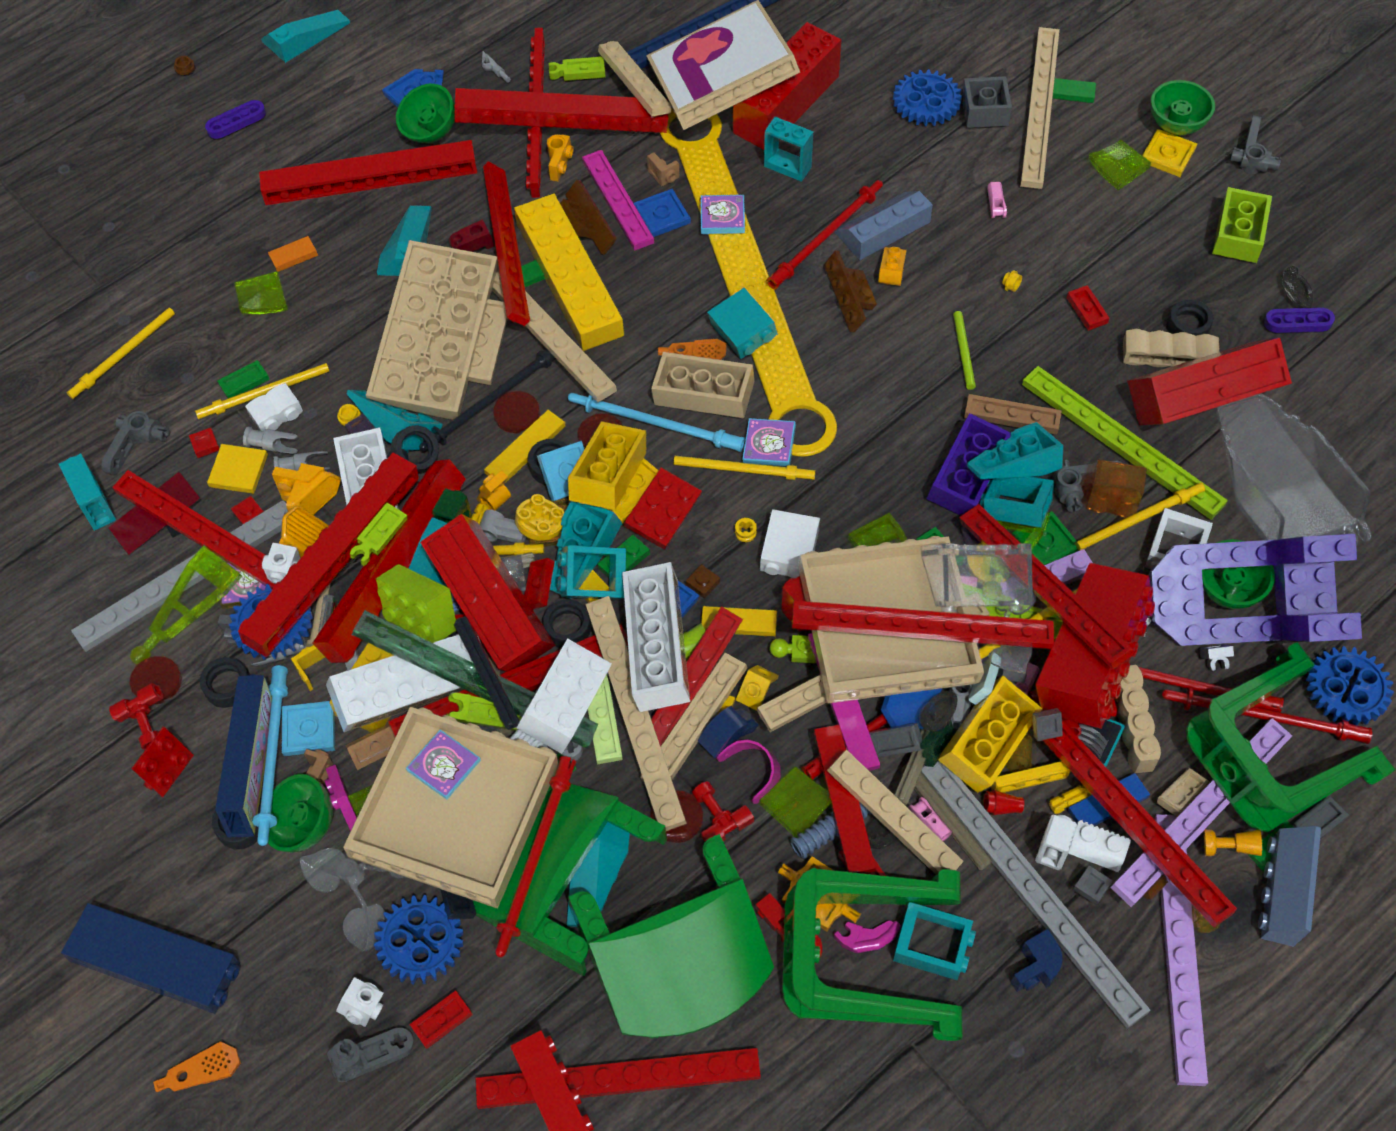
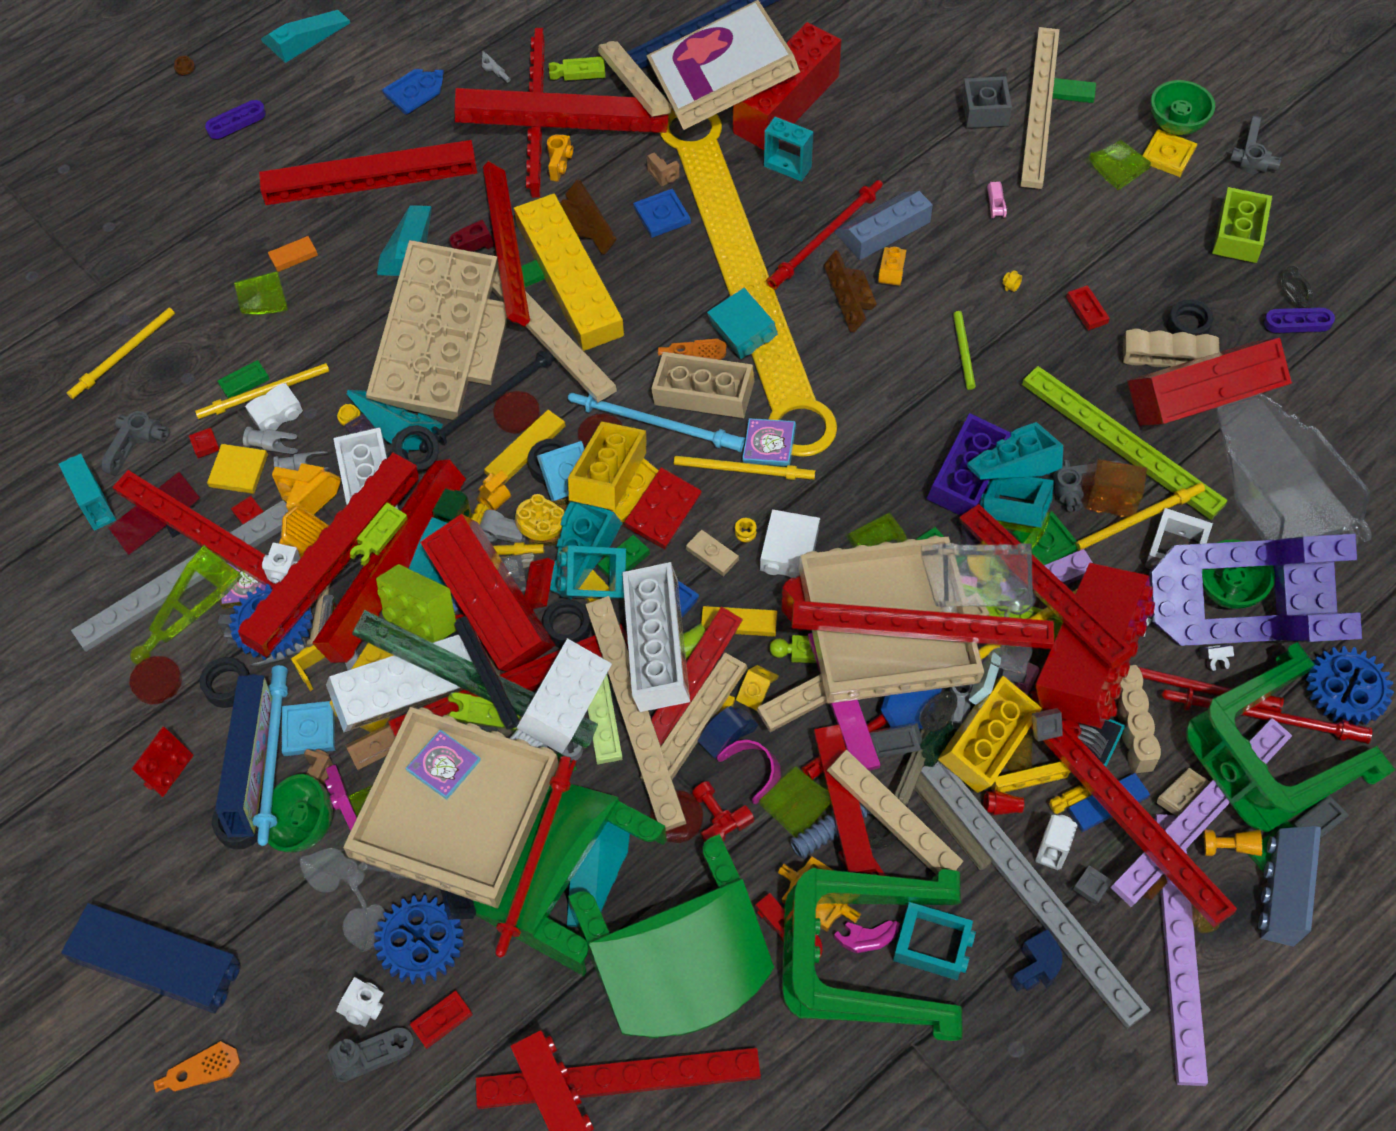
(138, 709): red bar -> none
(426, 113): green piece -> none
(618, 200): dark pink tile -> none
(703, 581): reddish brown plate -> none
(712, 552): none -> tan plate
(722, 214): tile -> none
(927, 97): blue gear -> none
(932, 821): bright pink bar -> none
(1012, 413): medium nougat plate -> none
(1099, 846): white brick -> none

